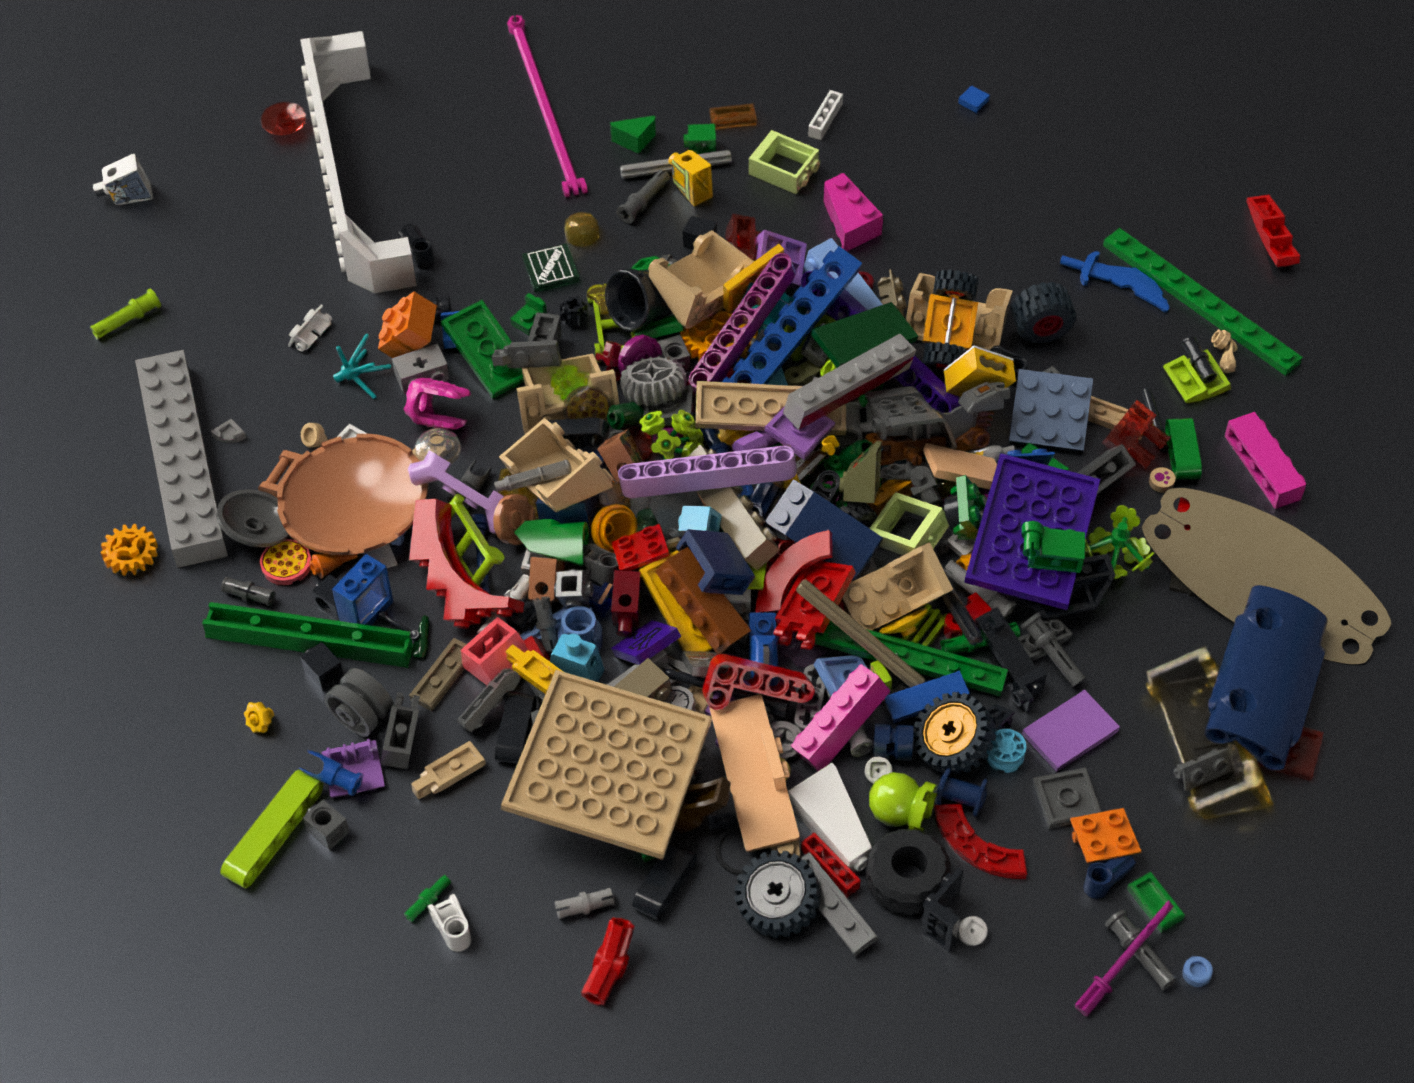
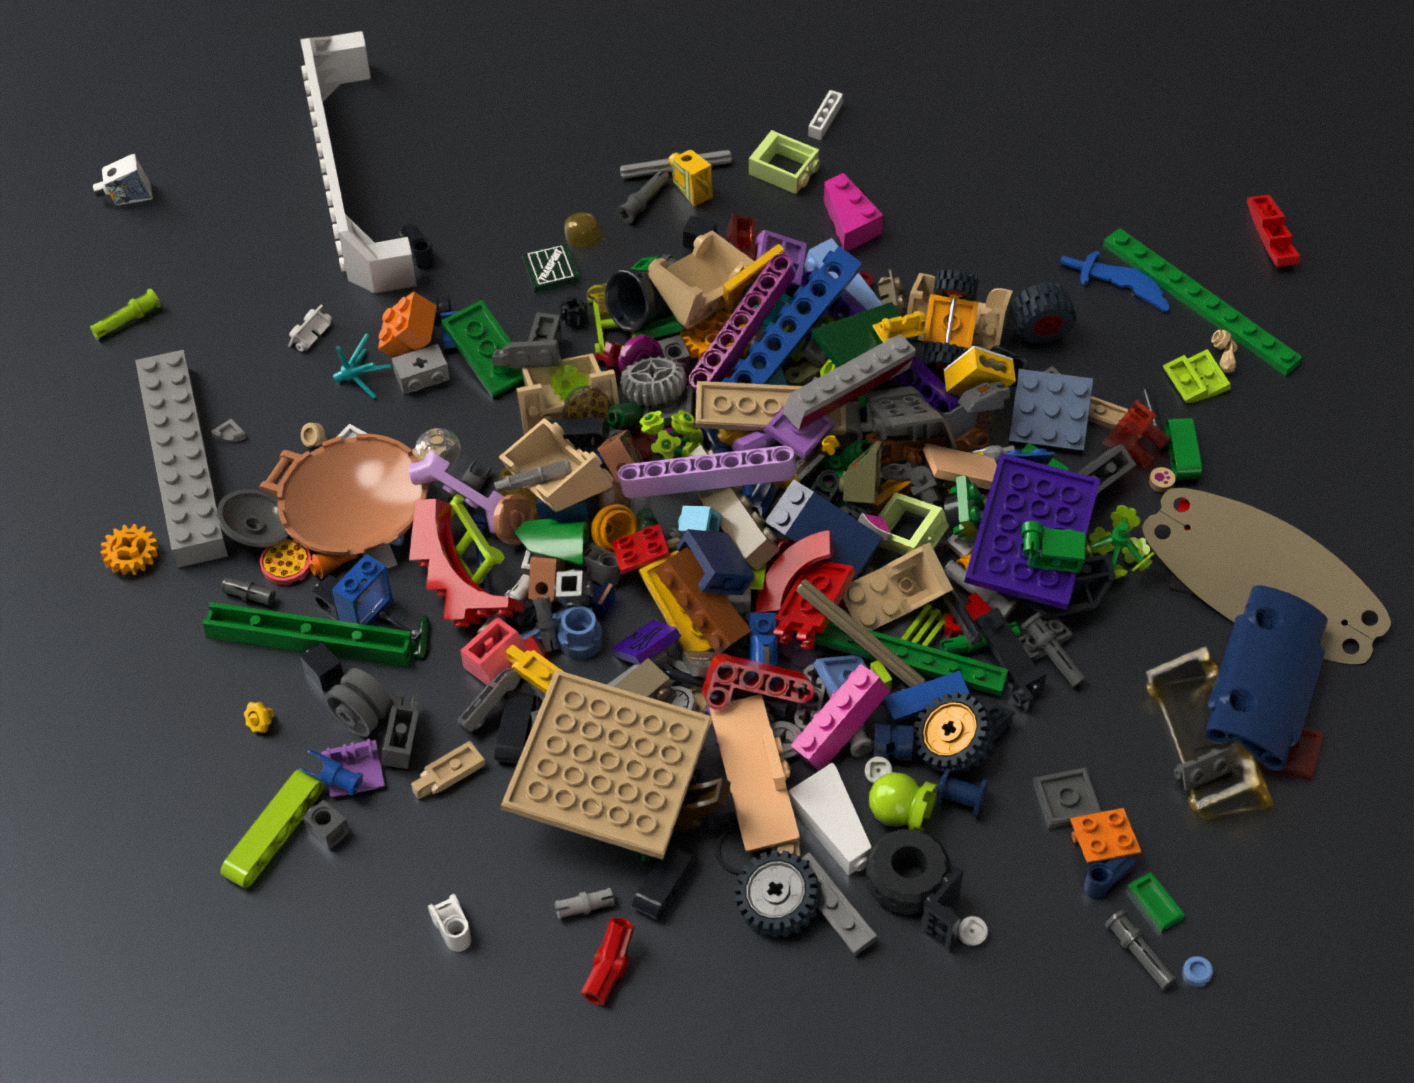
(283, 118): clear red dish -> none
(420, 403): dark pink piece -> none
(427, 897): green bar -> none
(440, 676): dark tan tile -> none
(525, 317): green bracket -> none
(572, 183): dark pink hinge -> none
(577, 657): medium azure torso -> none
(626, 601): dark red torso -> none
(633, 133): green slope -> none
(701, 138): green brick -> none
(733, 116): clear orange tile -> none
(831, 864): red piece -> none
(876, 524): none -> tile
(906, 624): yellow dish -> none
(908, 326): none -> yellow hinge
(973, 99): blue tile -> none
(974, 850): red tile -> none
(1007, 751): medium azure wheel -> none
(1070, 730): medium lavender tile -> none
(1101, 987): magenta piece -> none
(1199, 359): black pin -> none
(1265, 460): dark pink brick -> none

